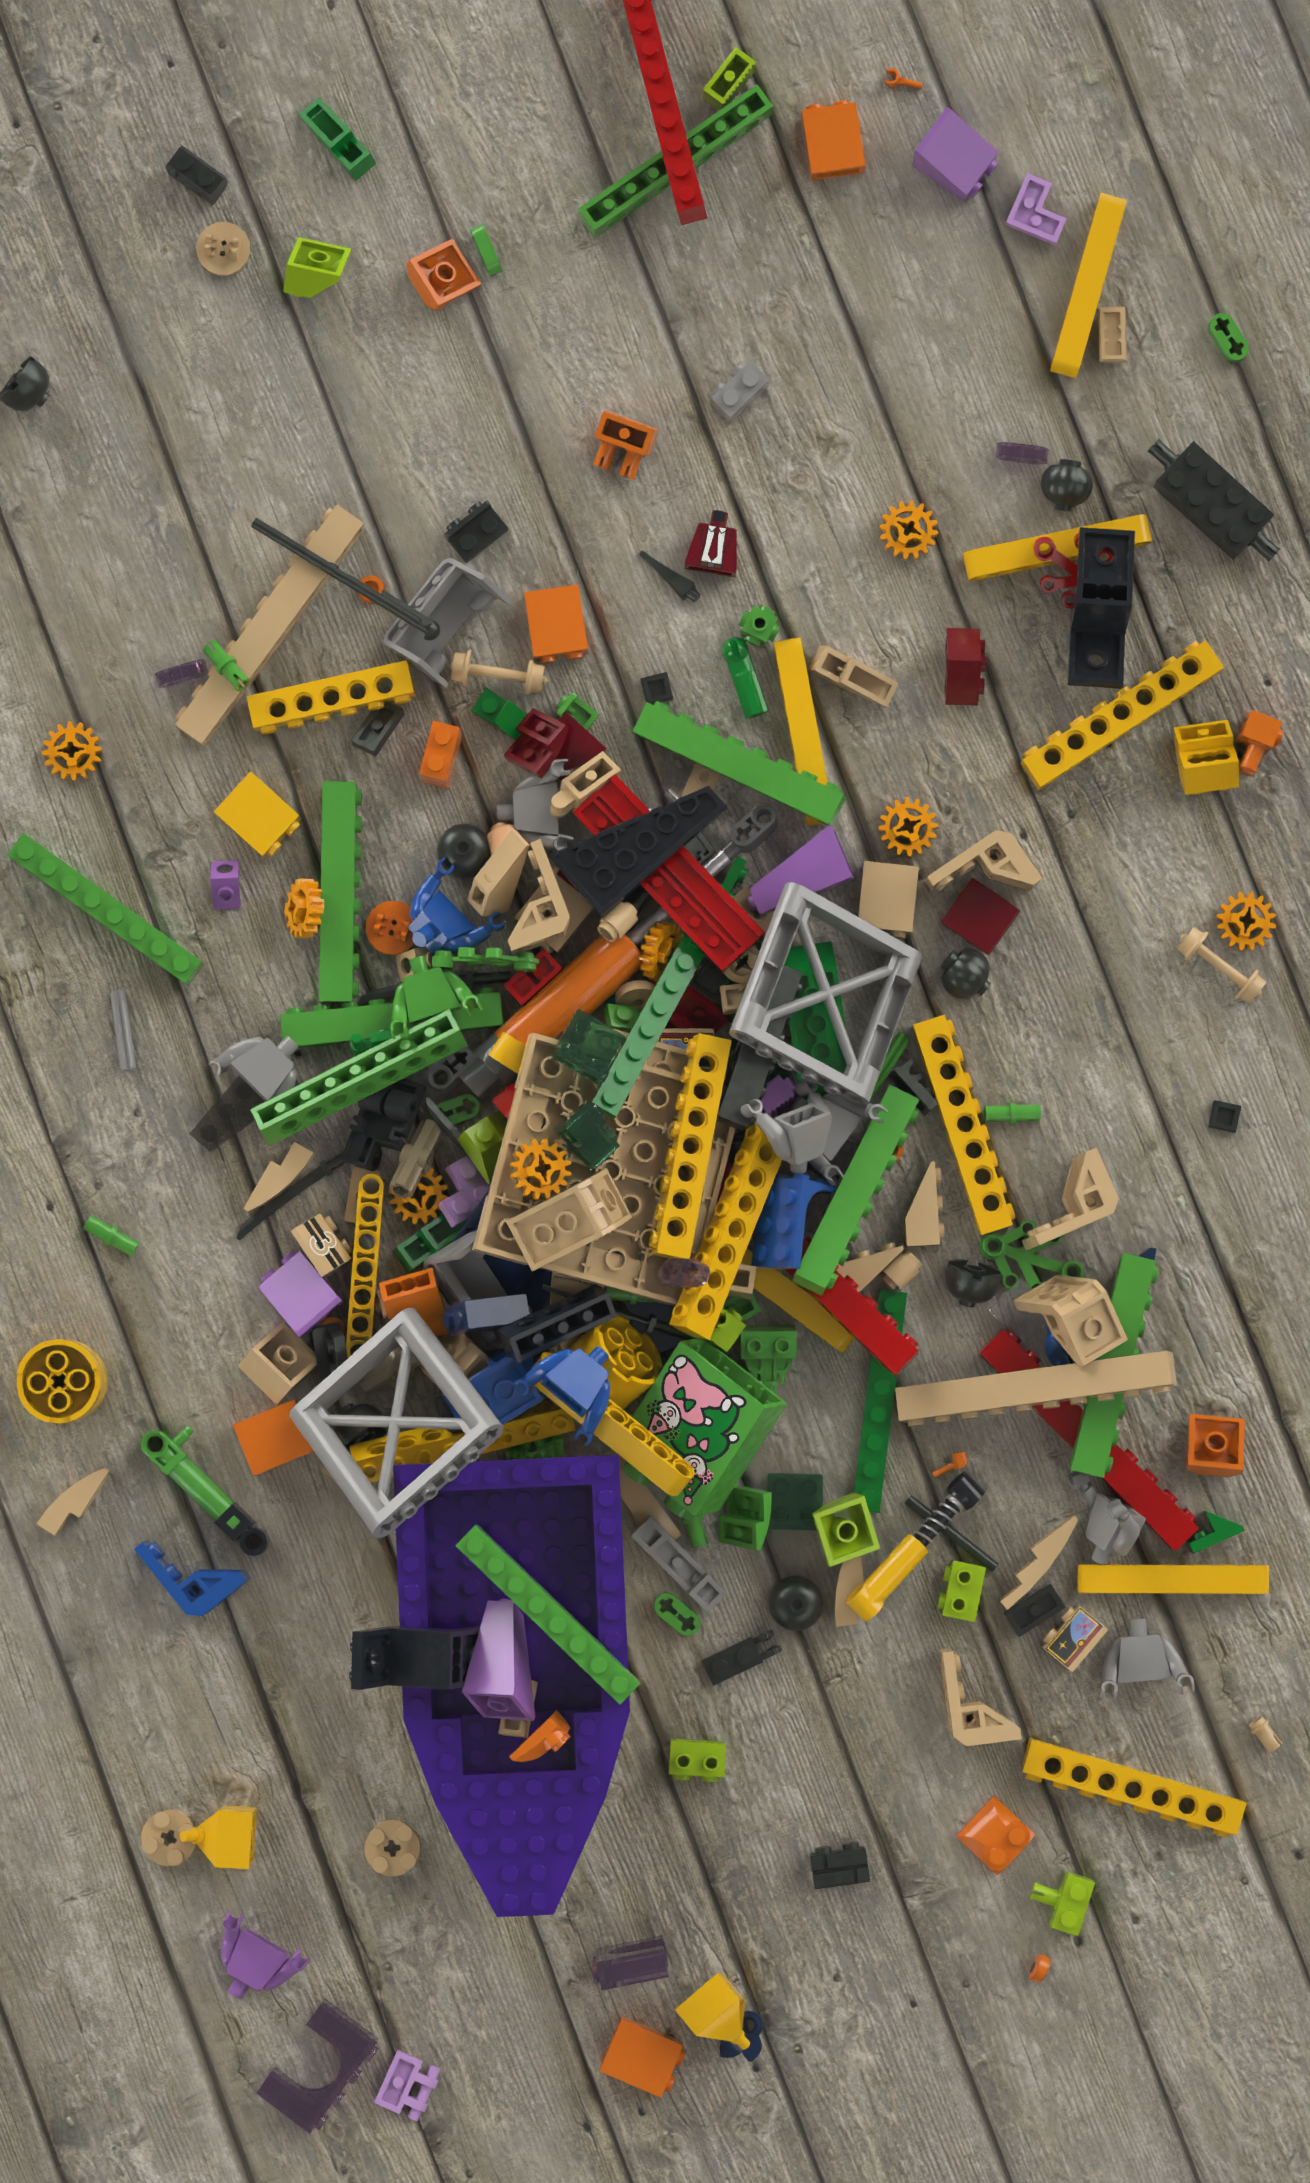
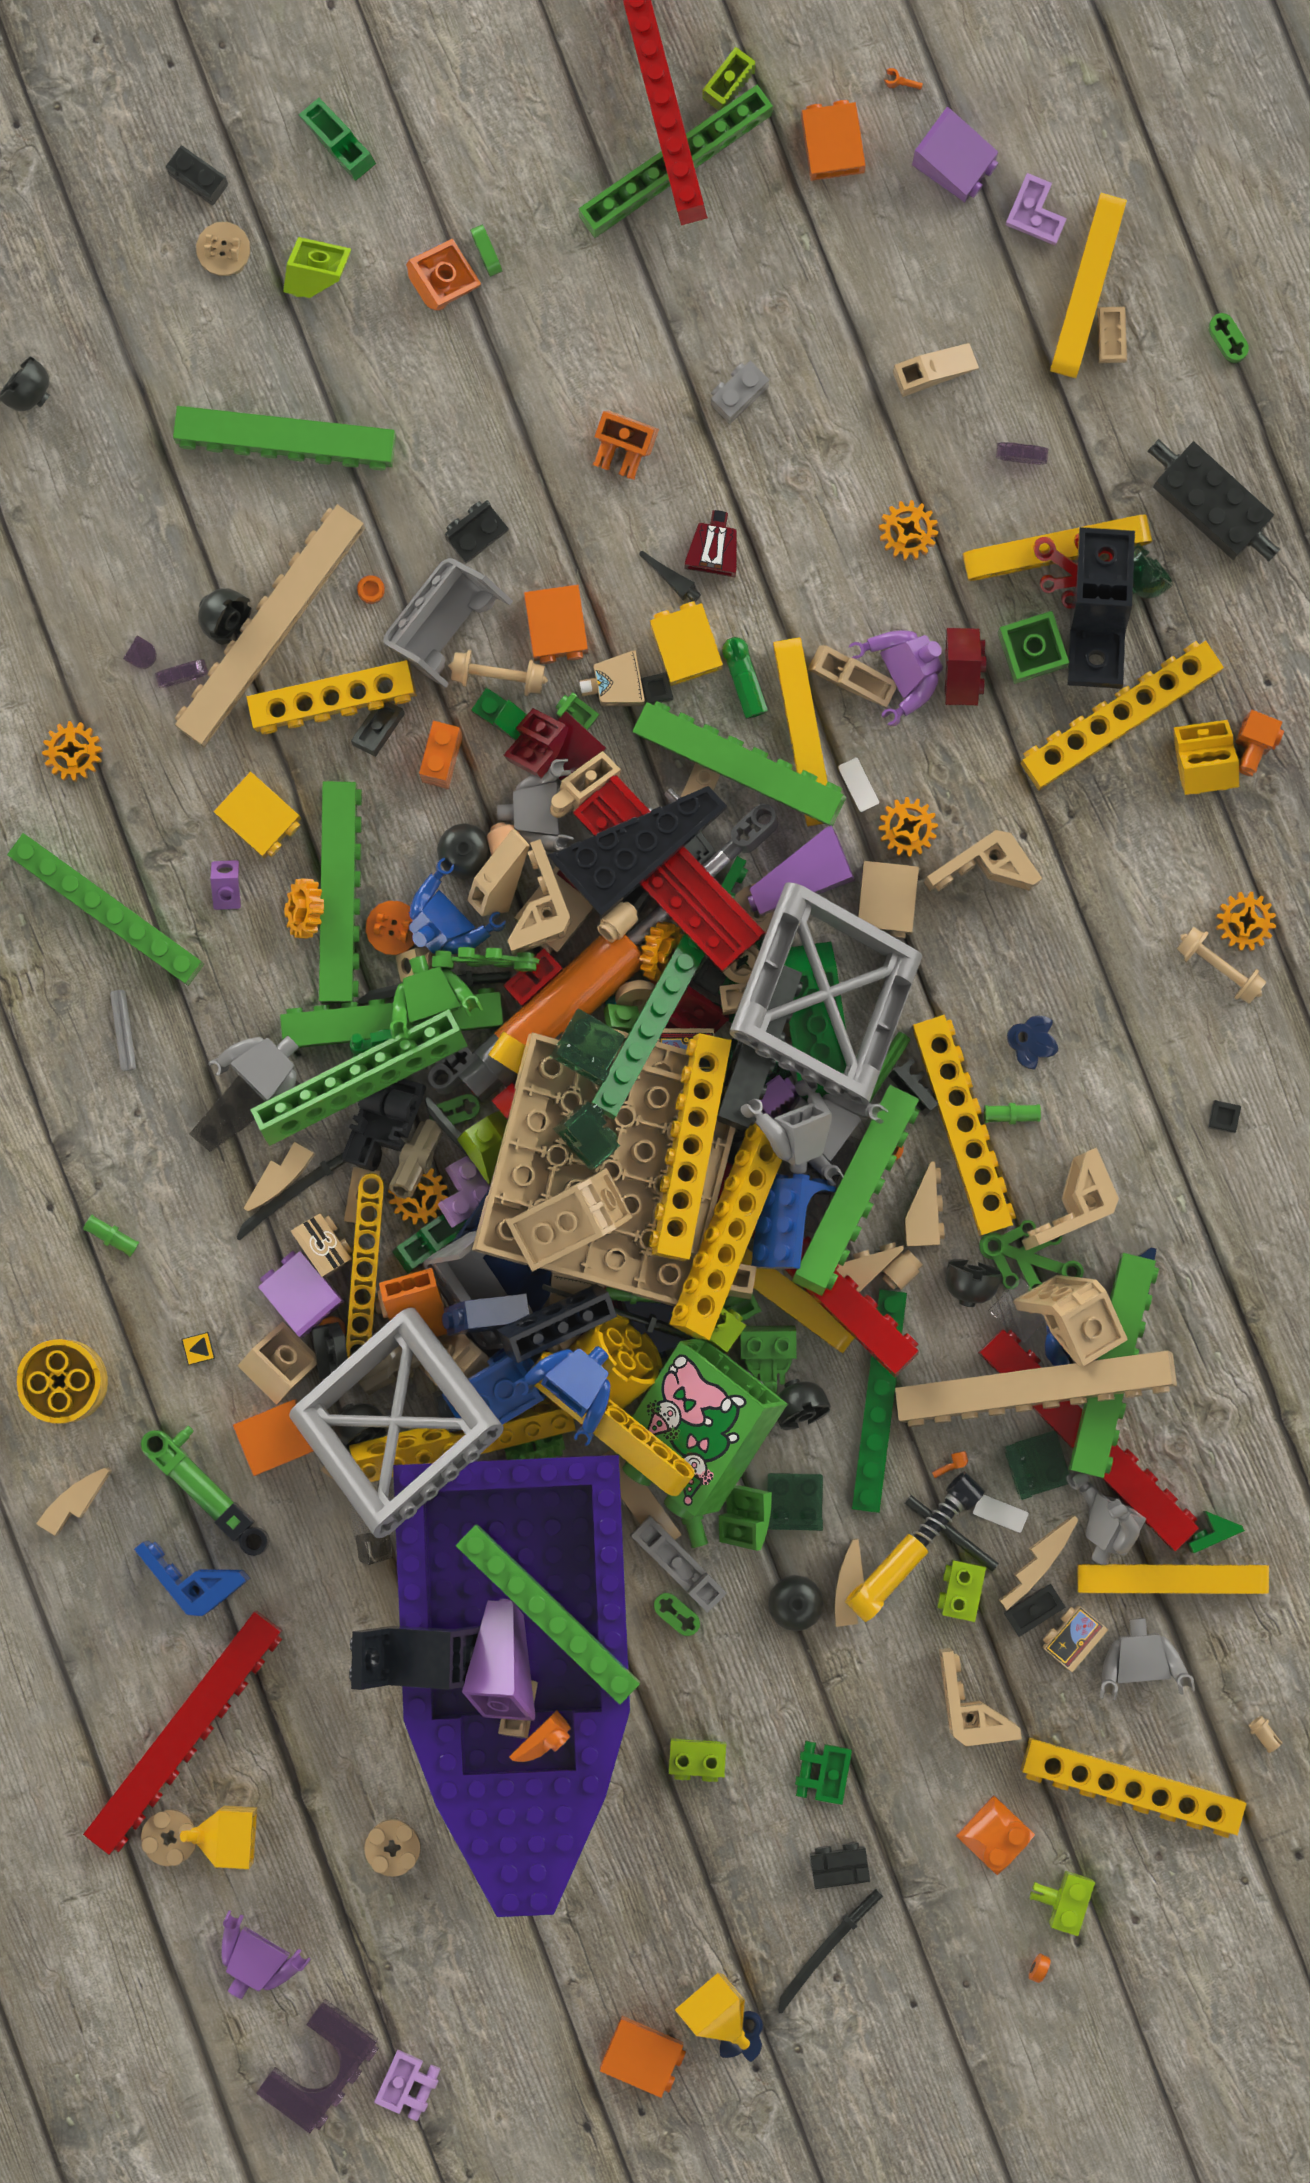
(141, 654): none -> clear purple tile
(183, 1732): none -> red brick
(198, 1348): none -> tile
(223, 614): none -> pearl dark grey cylinder
(226, 665): bright green pin -> none
(284, 437): none -> bright green brick
(373, 1549): none -> clear smoke slope
(384, 599): pearl dark grey bar -> none
(538, 1158): light orange gear -> none
(616, 682): none -> tan torso
(630, 1963): clear purple arch -> none
(683, 1278): beam -> none
(685, 643): none -> yellow brick
(738, 1658): pearl dark grey hinge -> none
(759, 636): bright green brick -> none
(804, 1403): none -> pearl dark grey cylinder
(832, 1775): none -> green plate
(845, 1529): lime slope -> none
(849, 1921): none -> pearl dark grey sword
(858, 784): none -> white sticker
(912, 665): none -> medium lavender torso
(934, 368): none -> tan slope
(965, 973): pearl dark grey plant -> none
(980, 916): dark red slope -> none
(1000, 1513): none -> white sticker
(1033, 647): none -> bright green brick
(1036, 1042): none -> dark blue plate
(1036, 1464): none -> clear green bracket
(1066, 484): pearl dark grey plant -> none
(1149, 576): none -> clear green cylinder
(1215, 1445): orange slope -> none

